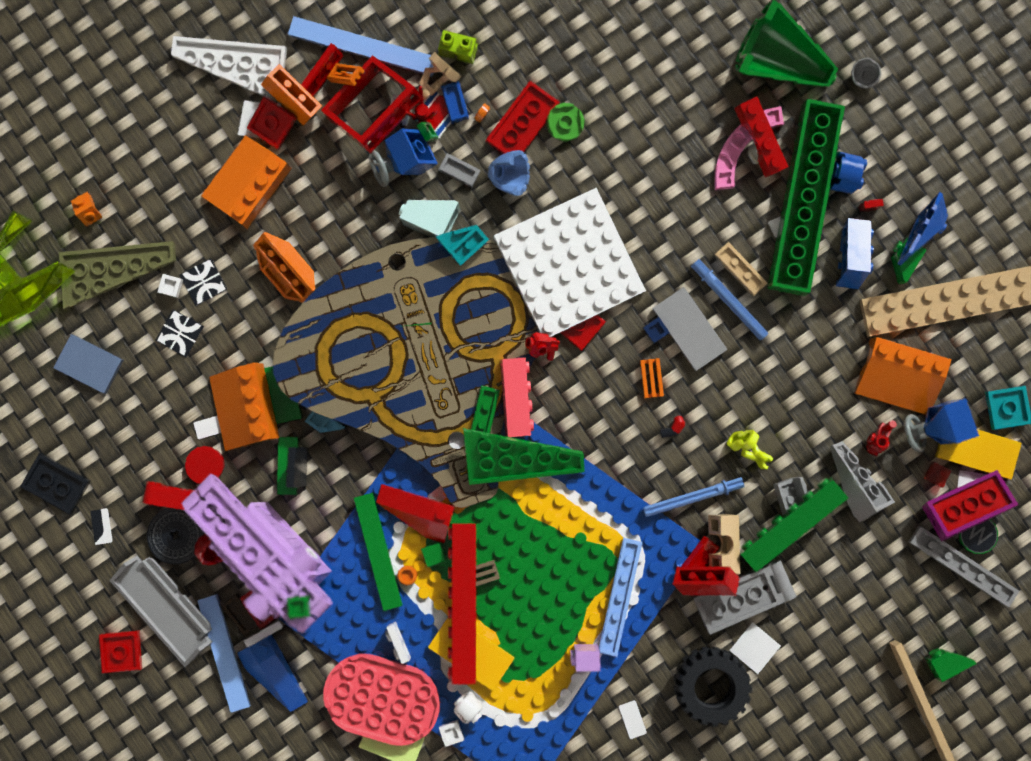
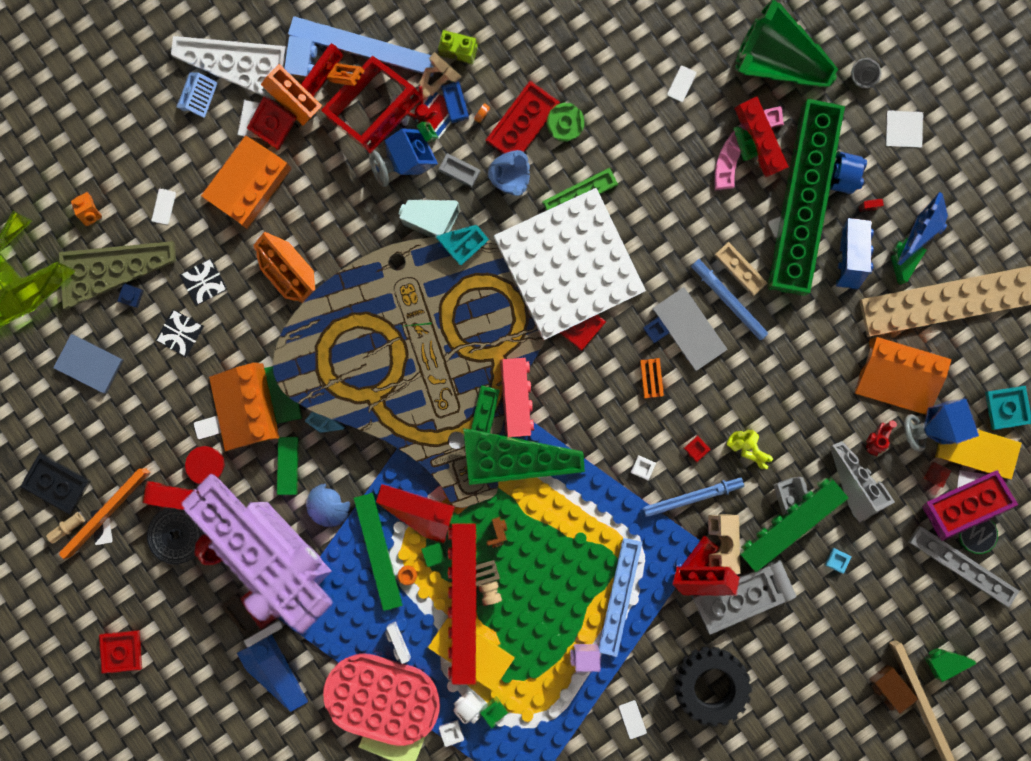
(65, 528): none -> tan axle
(104, 513): none -> orange tile
(130, 295): none -> dark blue plate
(163, 206): none -> white sticker
(163, 608): light grey slope -> none
(170, 285): white plate -> none
(197, 94): none -> light blue panel
(224, 654): light blue tile -> none
(296, 467): black tile -> none
(298, 607): green tile -> none
(300, 57): none -> light blue brick
(325, 506): none -> medium blue hair
(490, 593): none -> tan wheel
(493, 711): none -> green panel
(500, 528): none -> dark orange bracket
(541, 344): red piece -> none
(602, 181): none -> bright green tile
(643, 467): none -> white tile
(675, 429): arm -> none
(681, 83): none -> white sticker
(696, 448): none -> red tile
(746, 143): none -> green tile
(755, 648): white sticker -> none
(837, 560): none -> medium azure tile
(893, 689): none -> reddish brown brick
(904, 129): none -> white sticker

